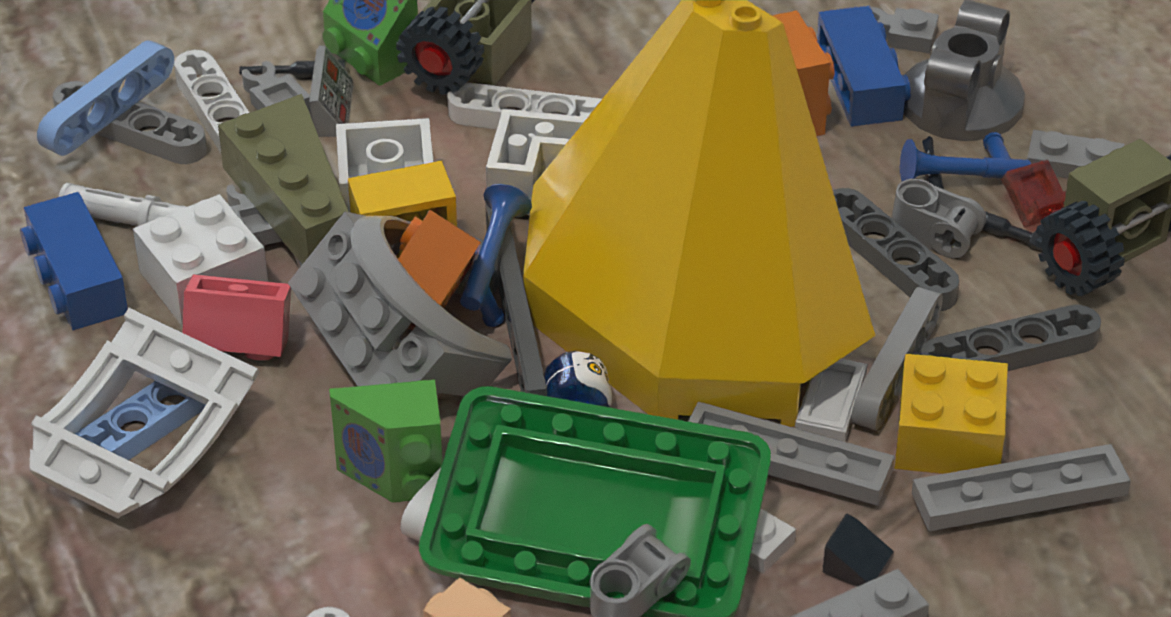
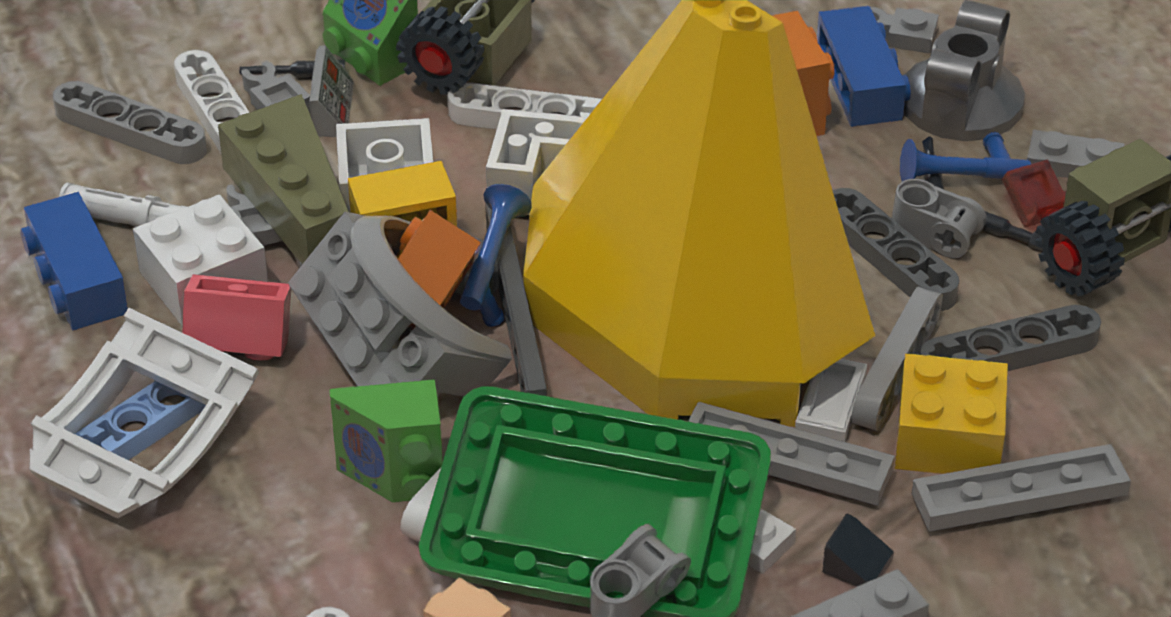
(67, 124): light blue beam -> none
(578, 378): clear blue head -> none

